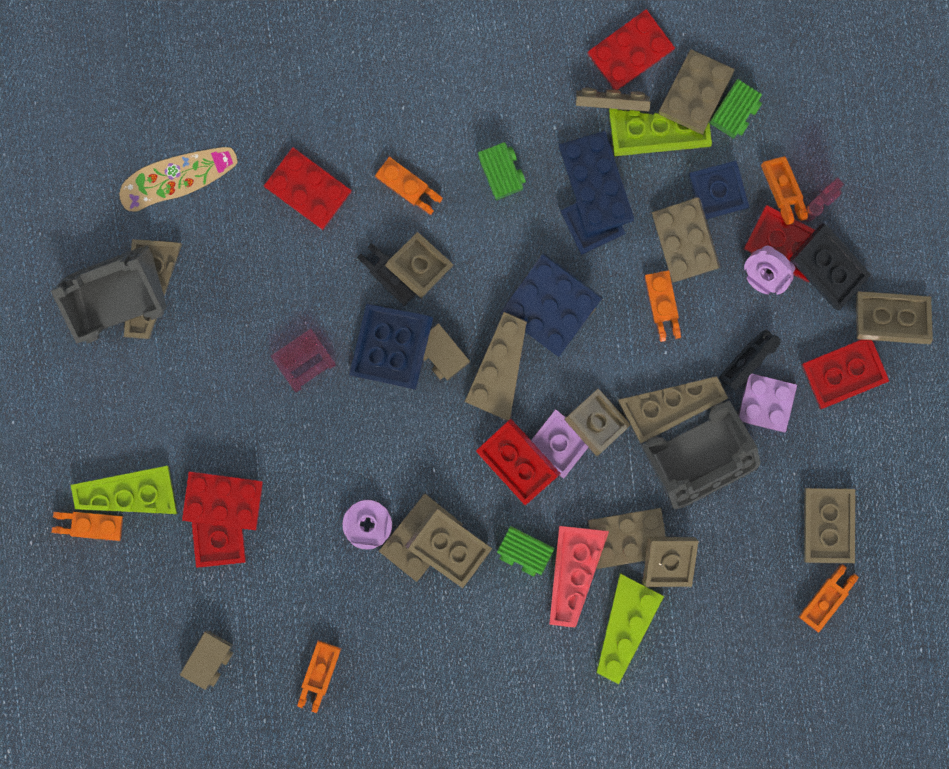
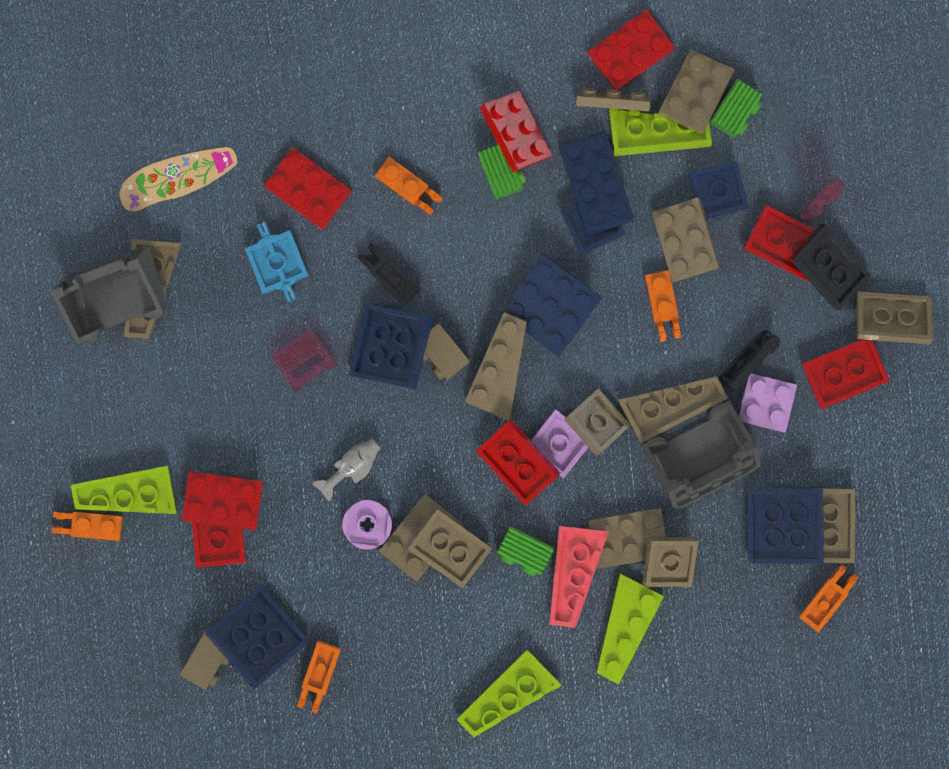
(257, 637): none -> dark blue plate
(276, 262): none -> dark azure plate
(354, 464): none -> light grey animal
(419, 265): dark tan plate -> none
(514, 689): none -> lime wing
(515, 131): none -> plate
(777, 263): lavender plate -> none
(785, 188): orange hinge -> none
(786, 526): none -> dark blue plate

